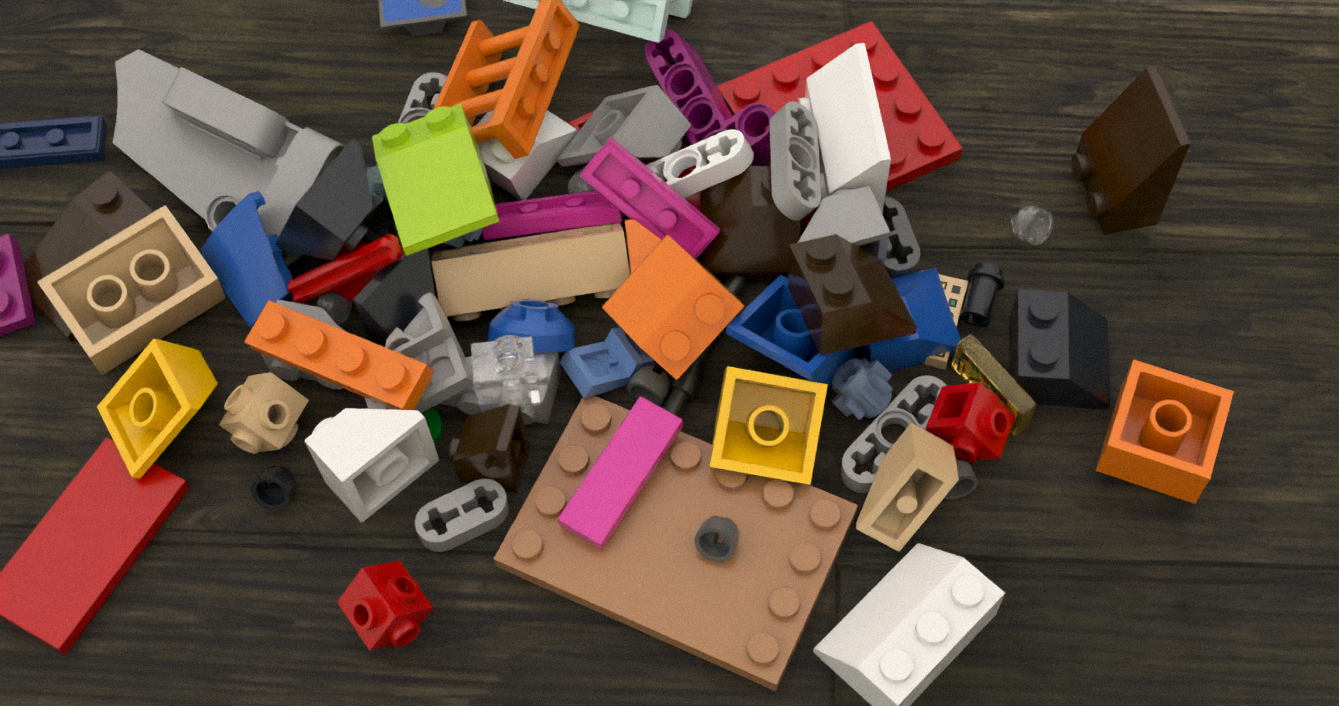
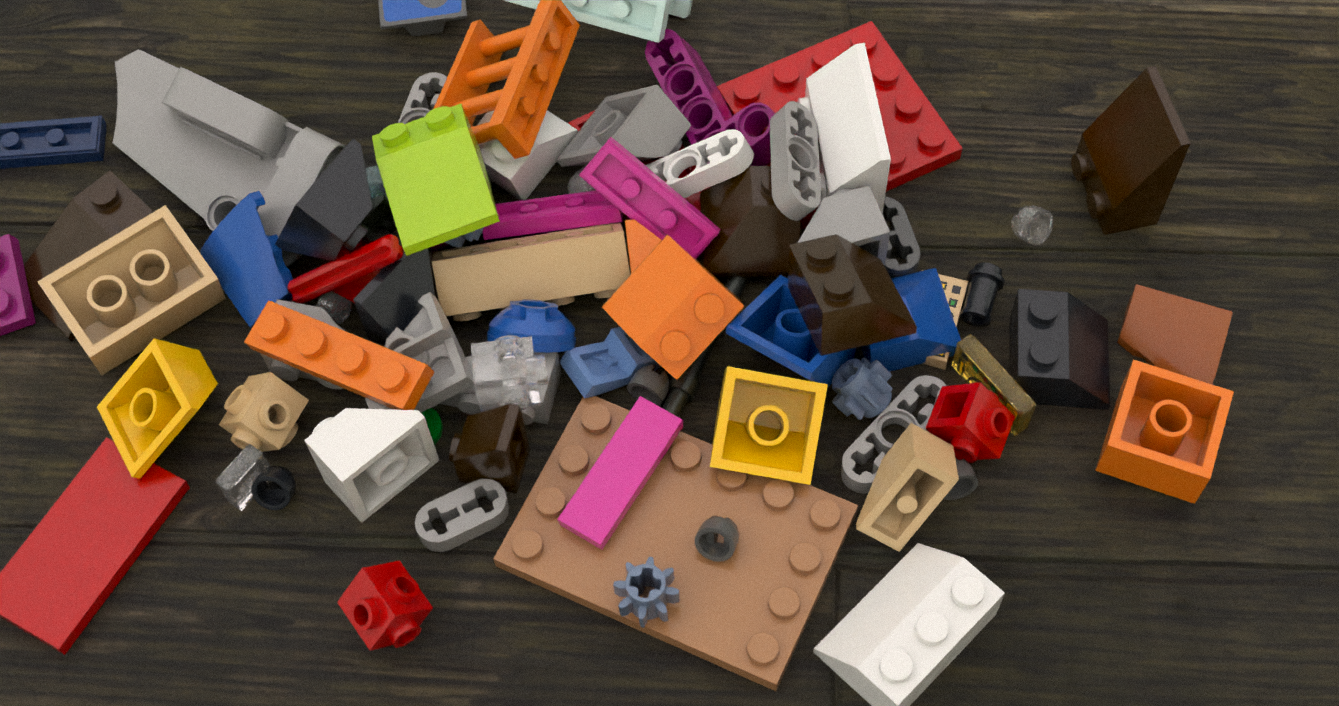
(240, 474): none -> clear tile
(637, 579): none -> sand blue gear
(1175, 332): none -> dark orange slope

